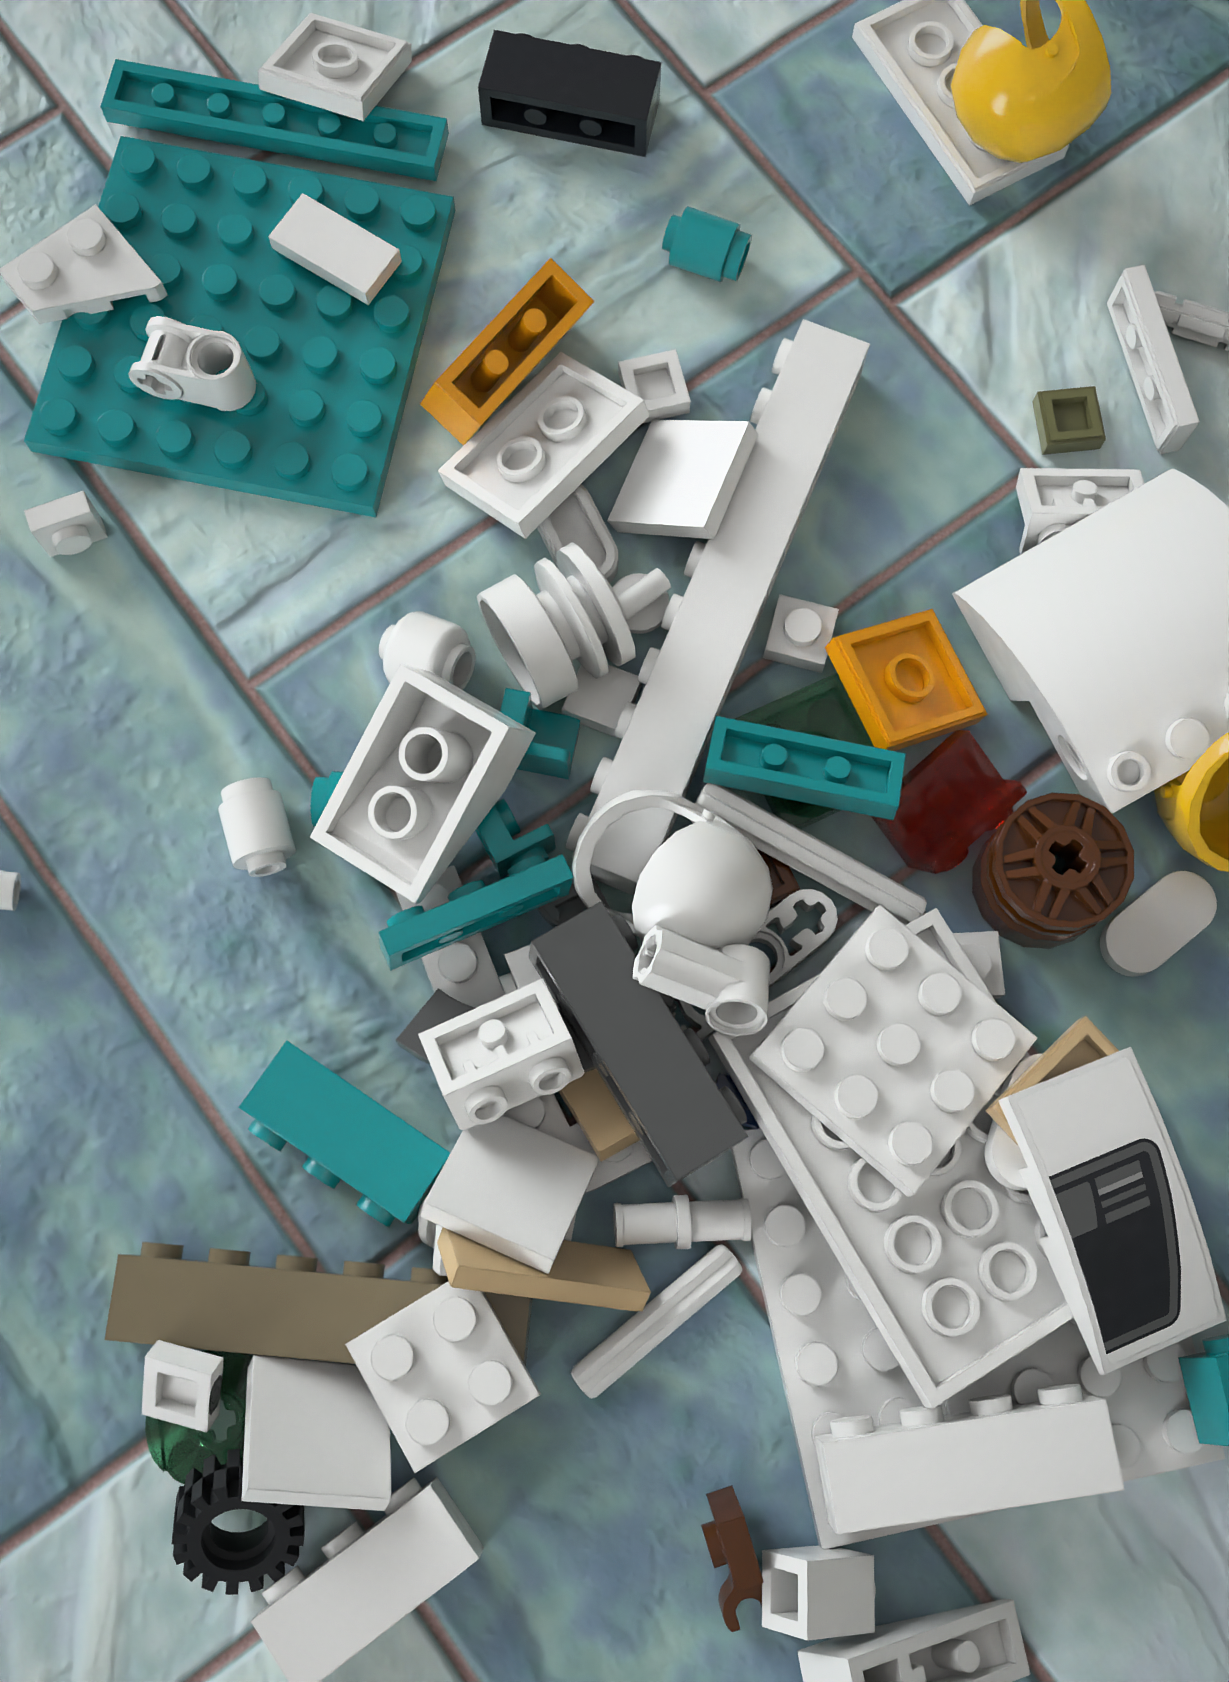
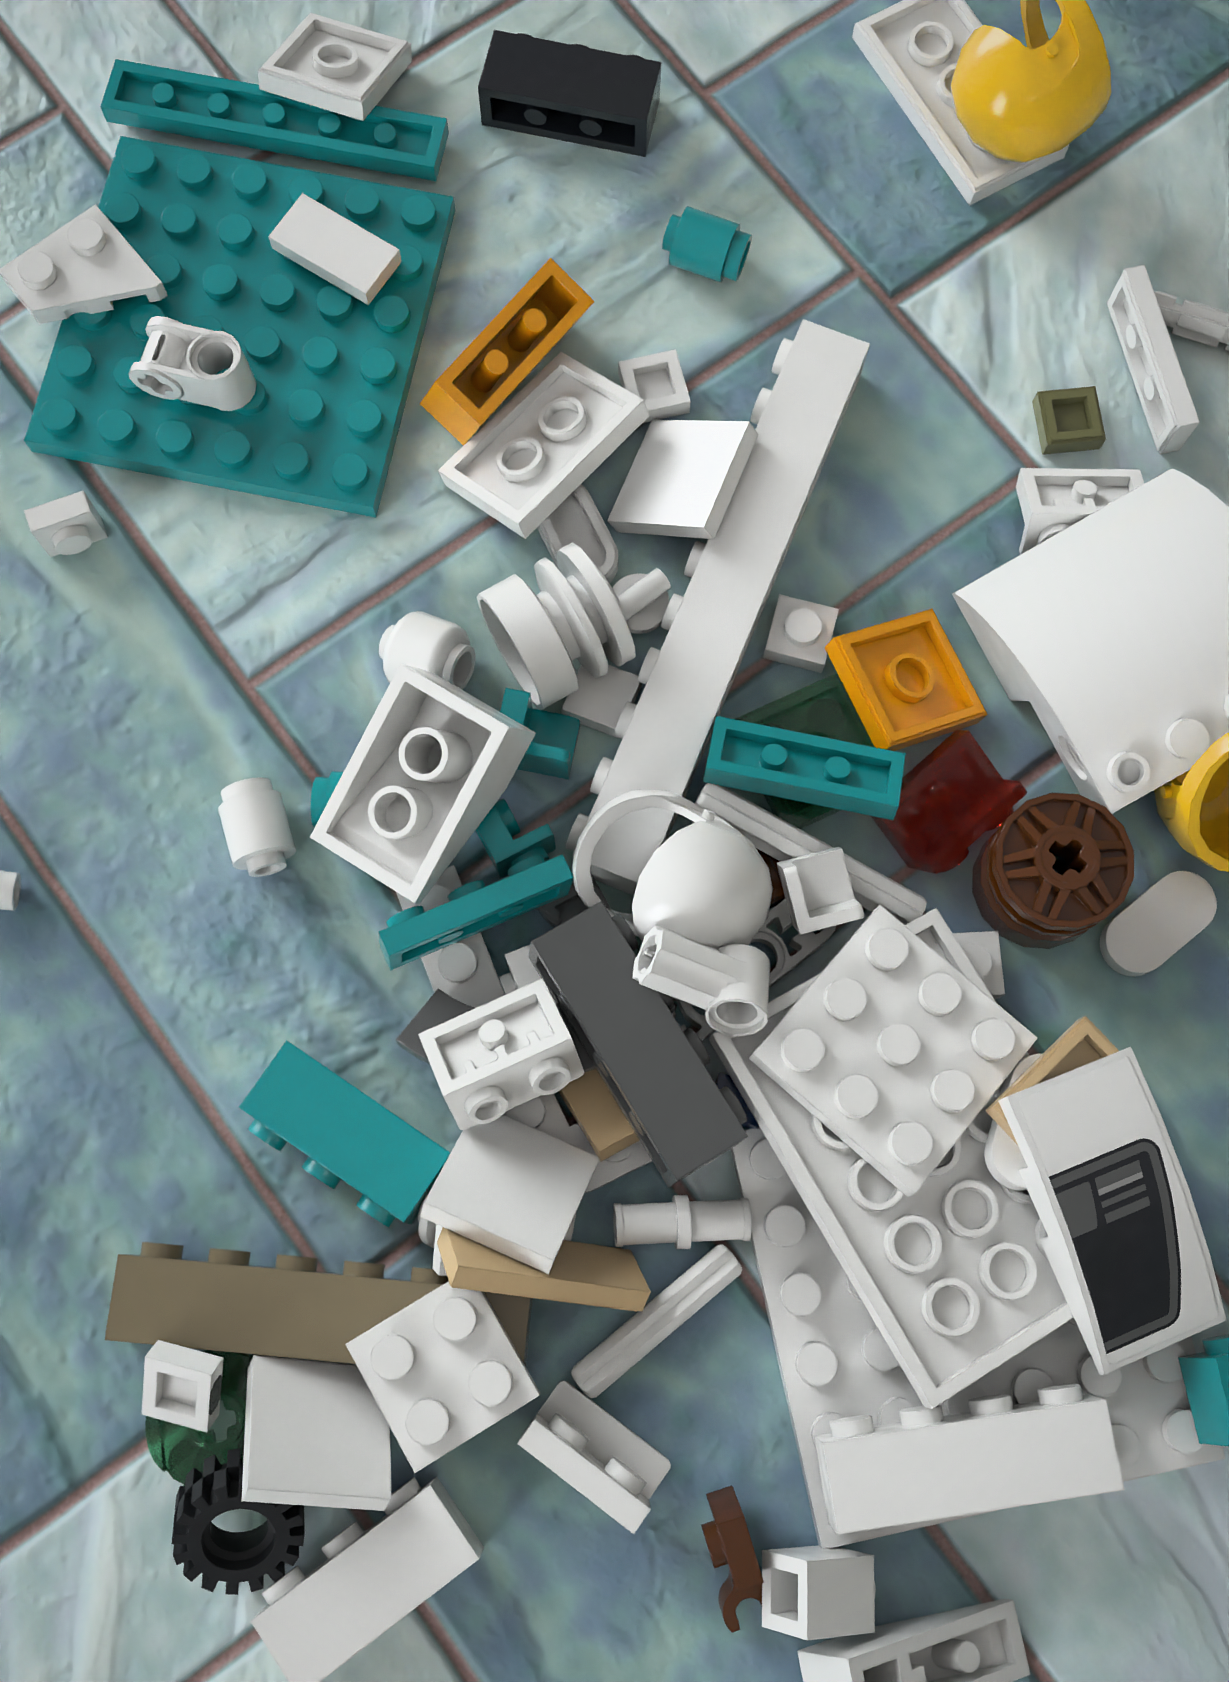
(596, 1455): none -> white bracket
(819, 890): none -> white panel

